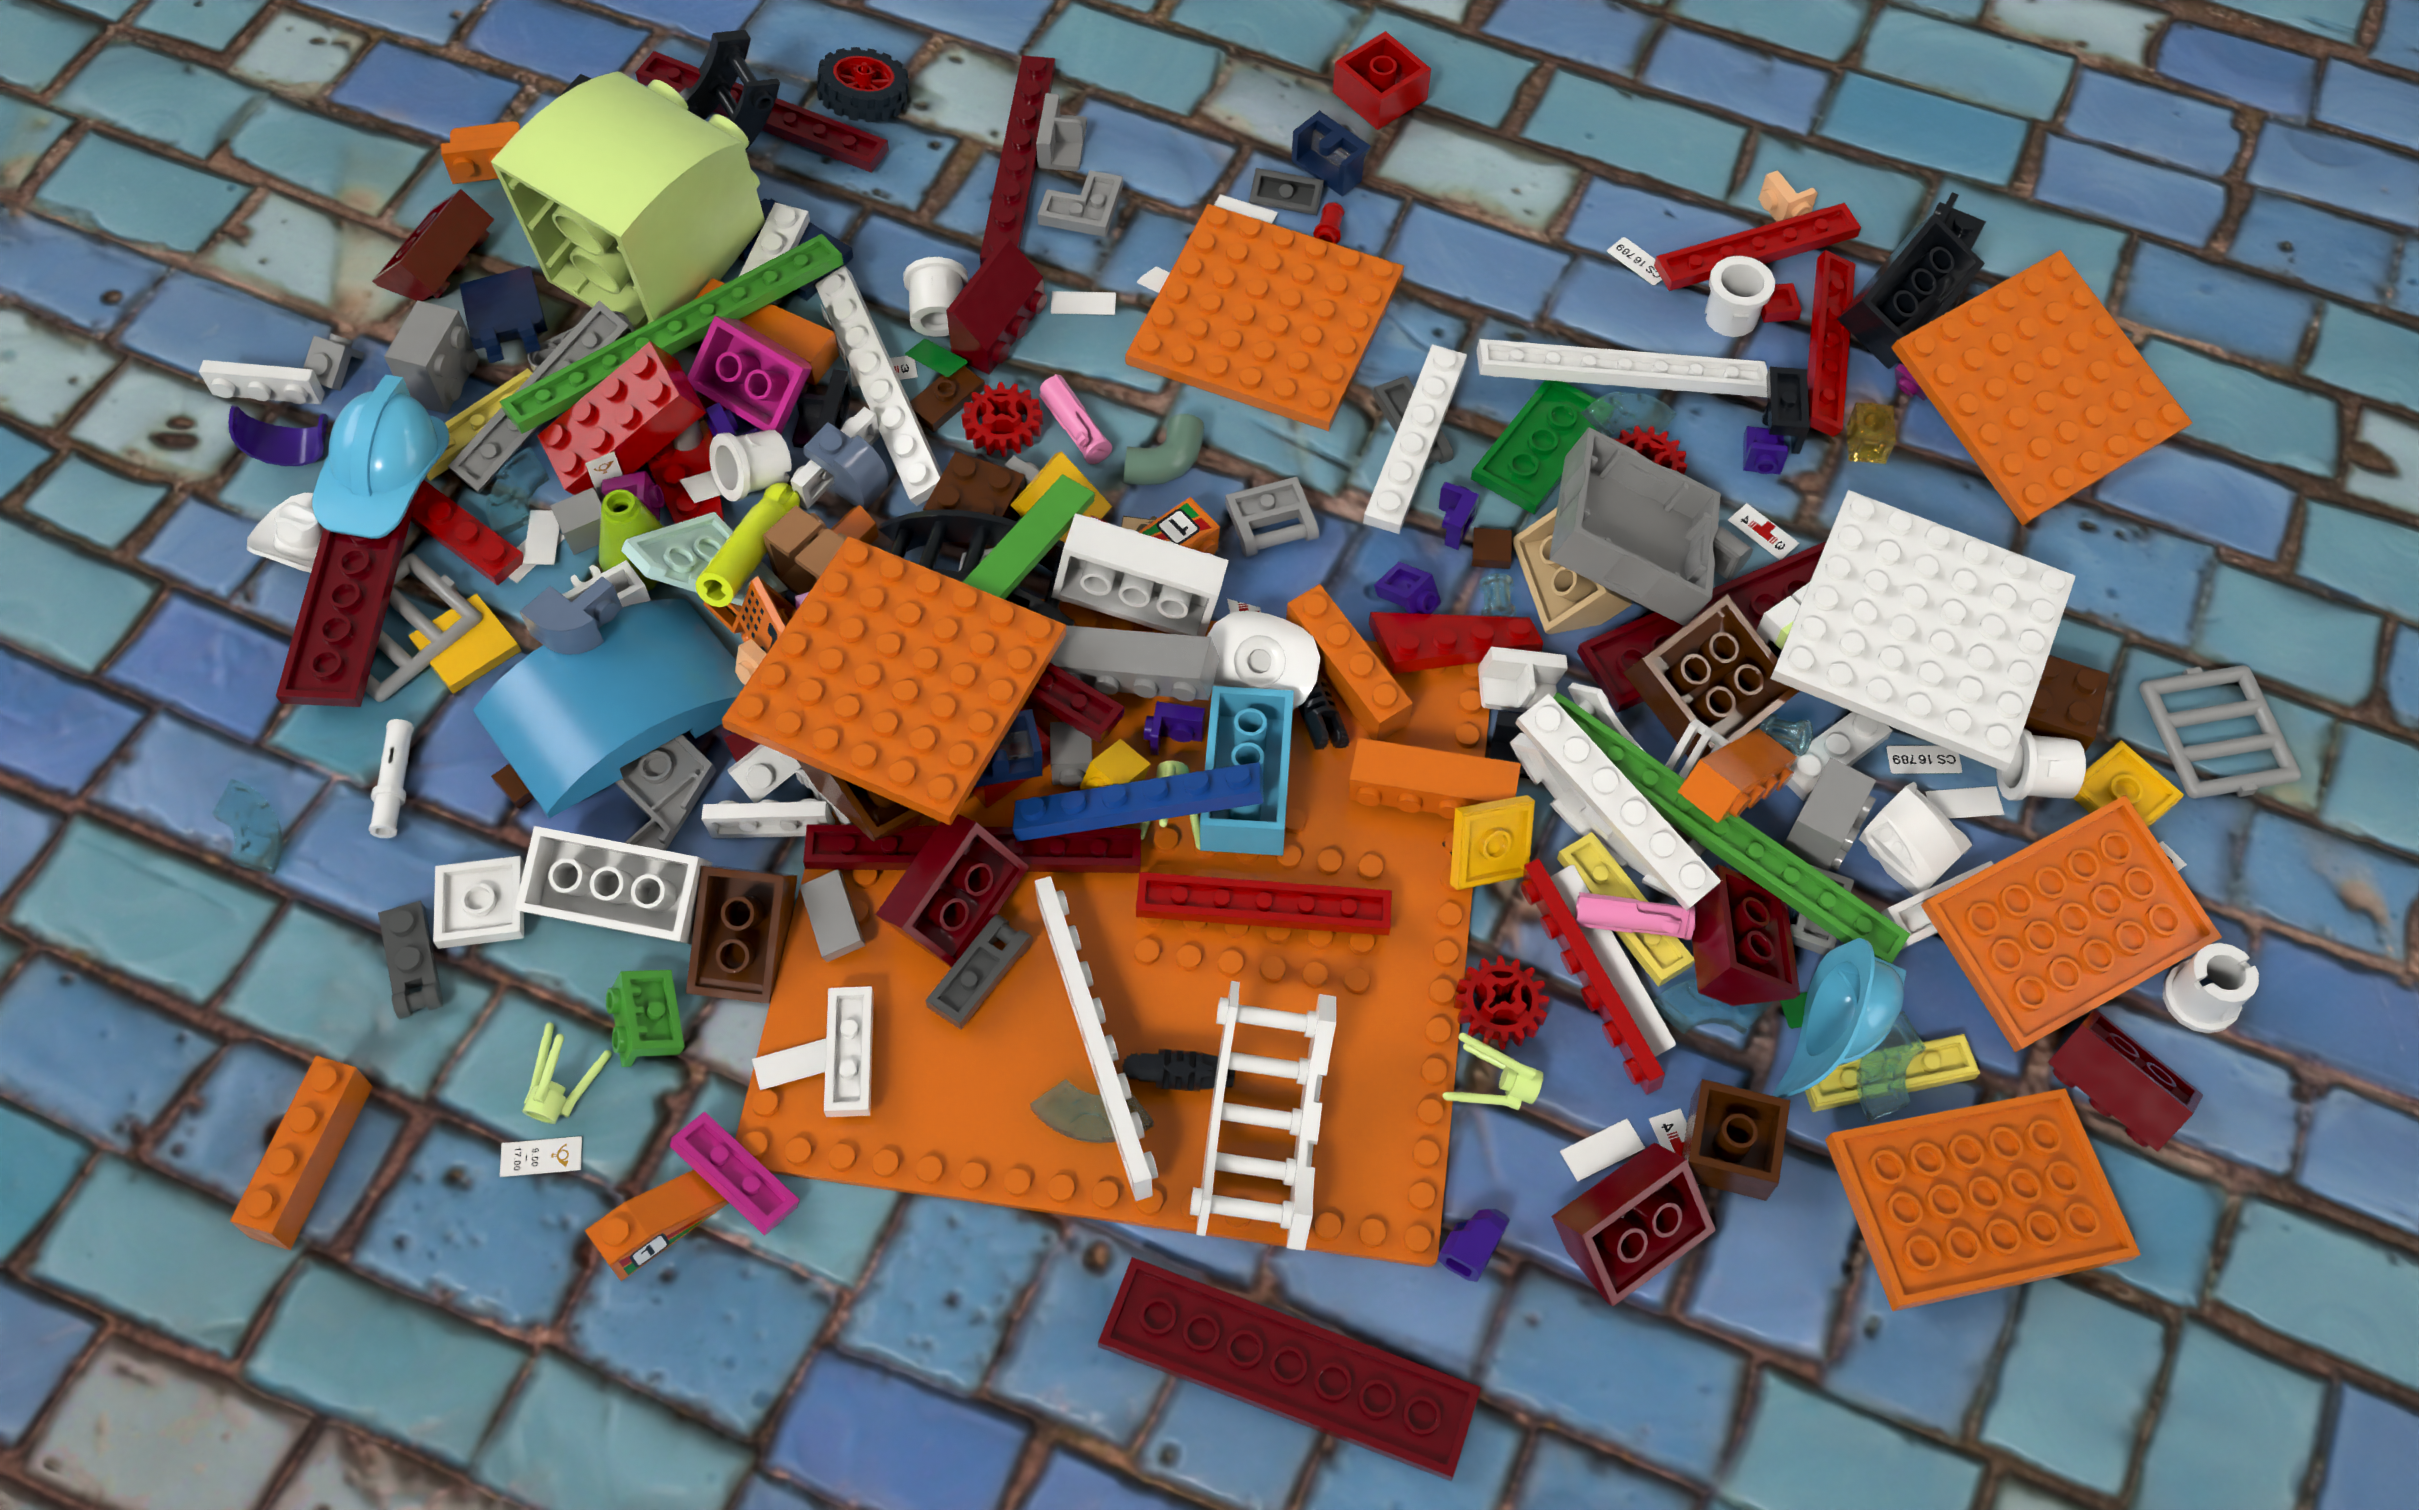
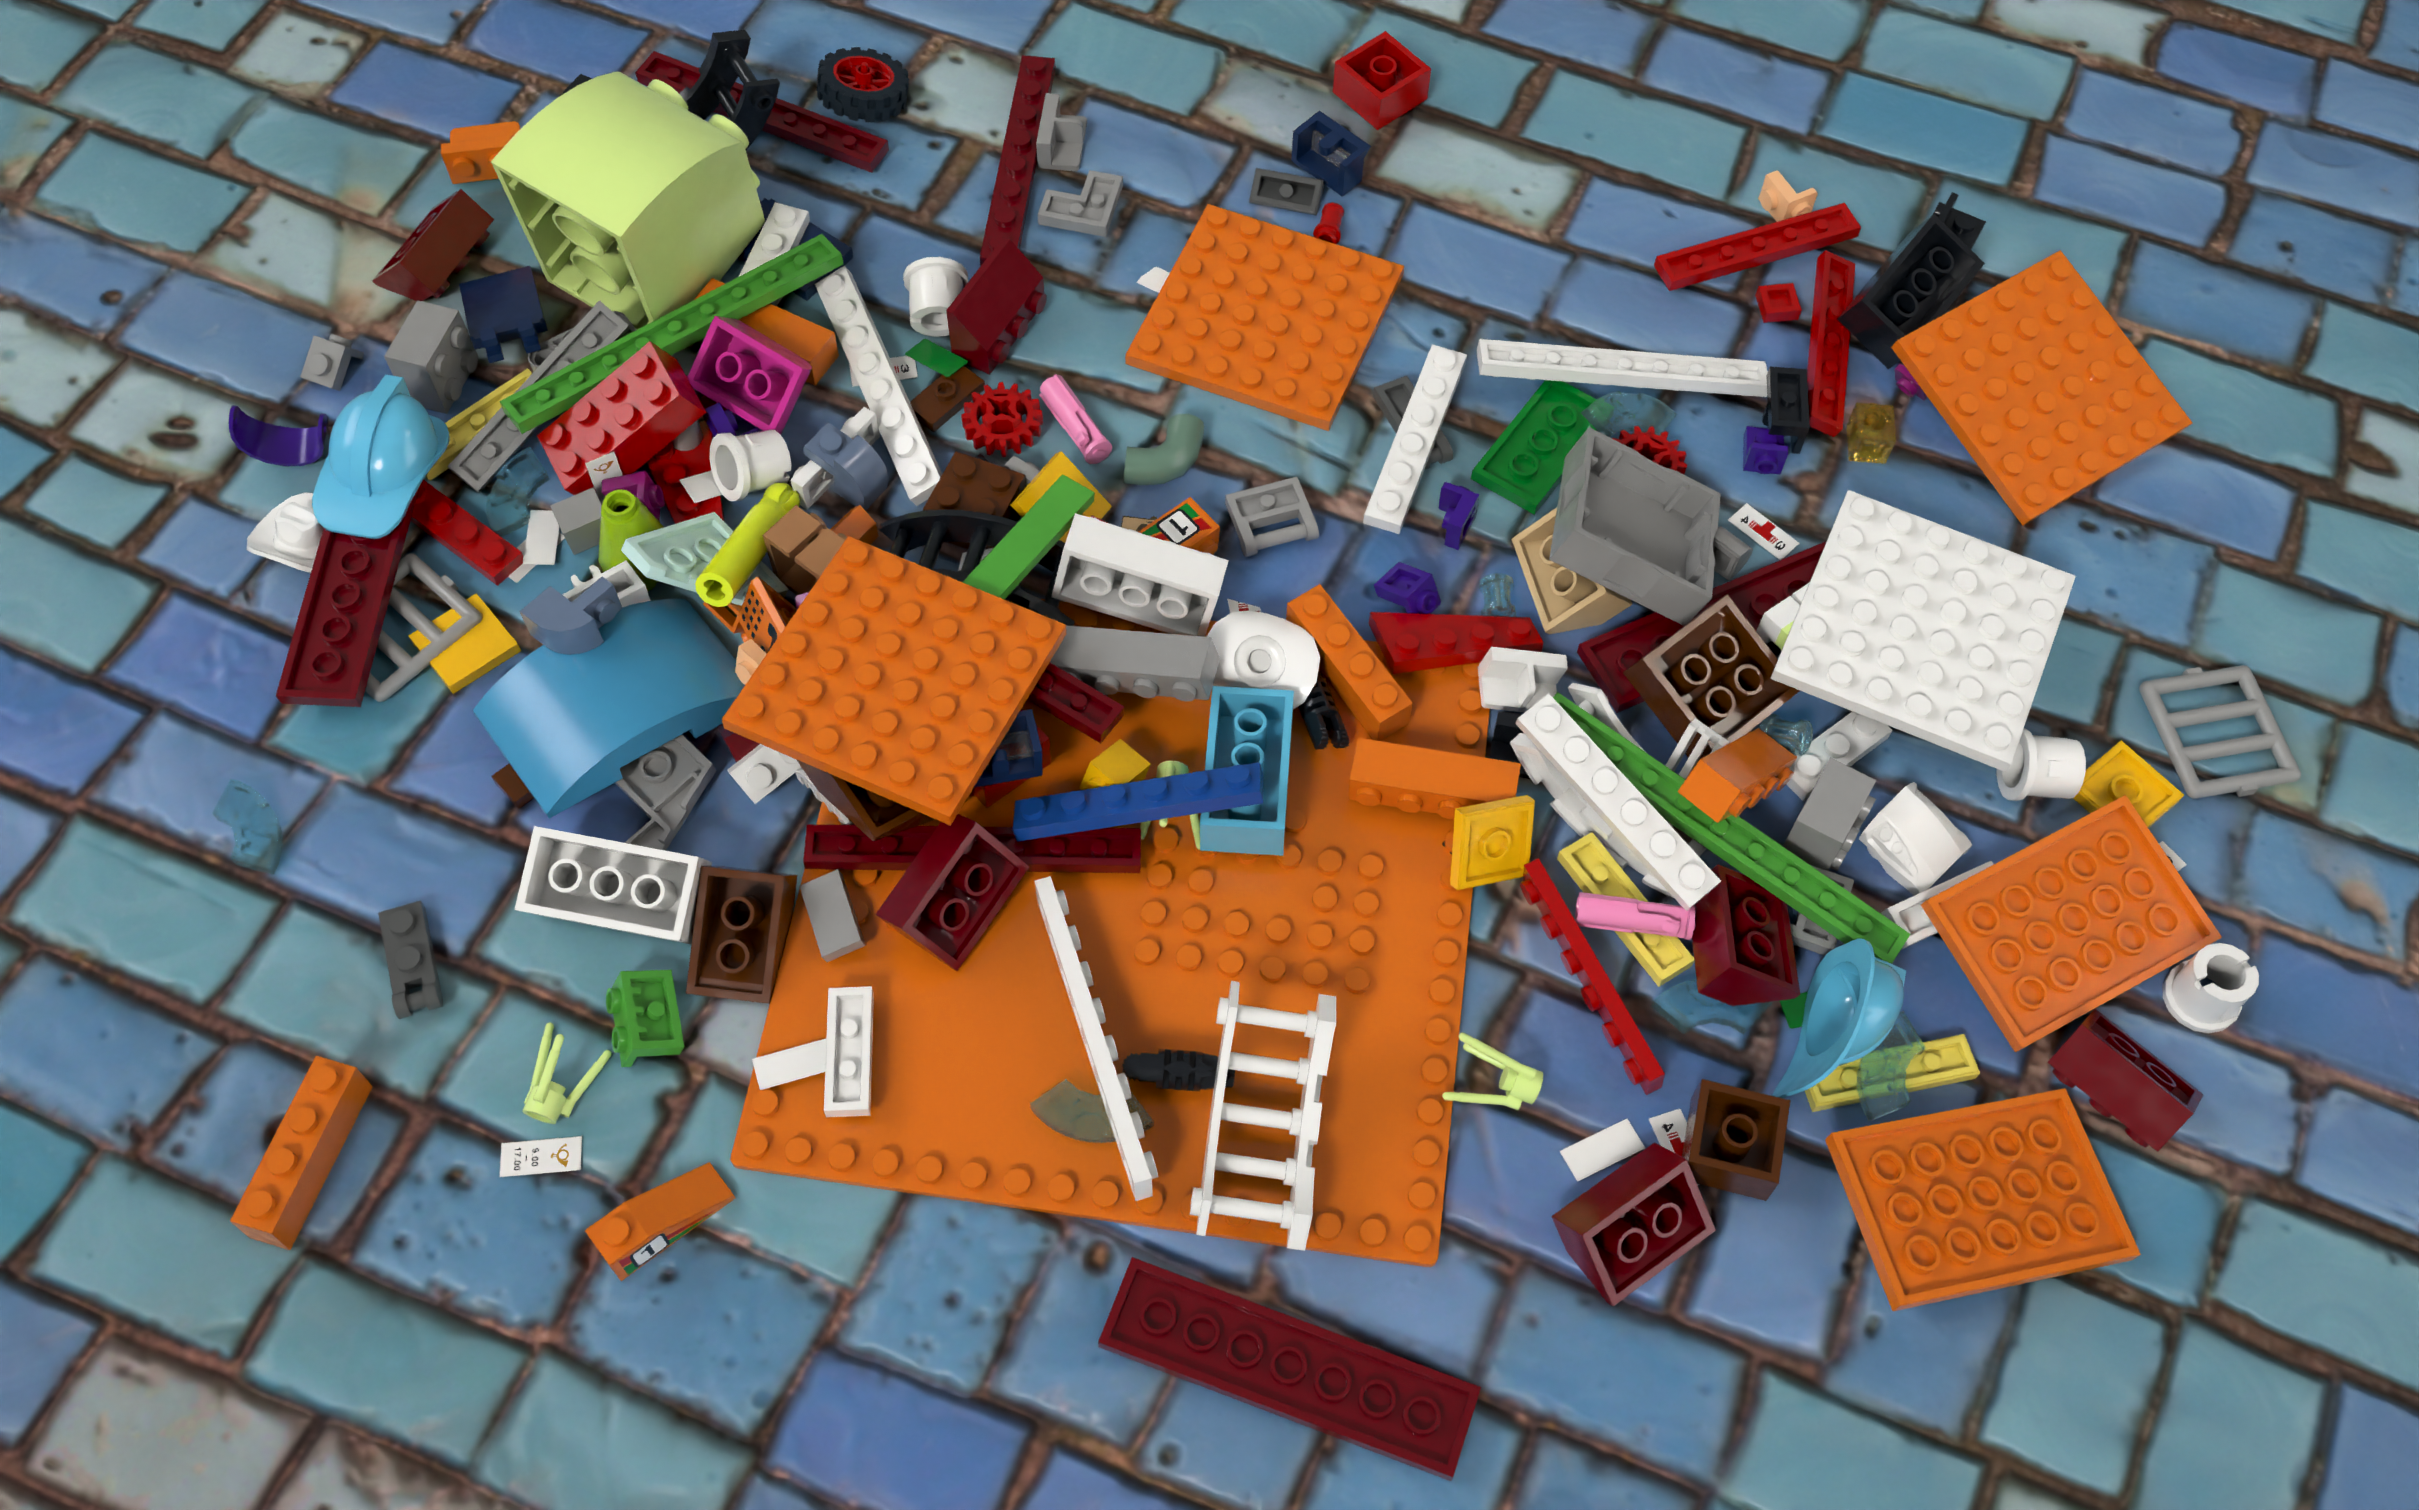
(262, 382): white plate -> none
(389, 791): white pin -> none
(477, 902): white plate -> none
(734, 1173): dark pink plate -> none
(764, 818): white plate -> none
(821, 406): black panel -> none
(829, 326): white sticker -> none
(978, 972): dark grey plate -> none
(1069, 754): light grey brick -> none
(1083, 303): white sticker -> none
(1174, 721): dark purple bracket -> none
(1246, 208): white sticker -> none
(1264, 903): red plate -> none
(1473, 1243): dark purple rock -> none
(1491, 548): reddish brown tile -> none
(1505, 1019): red gear -> none
(1617, 967): white sticker -> none
(1635, 259): white sticker -> none
(1737, 295): white piece -> none
(1923, 760): white sticker -> none
(1967, 802): white sticker -> none
(2068, 701): reddish brown brick -> none

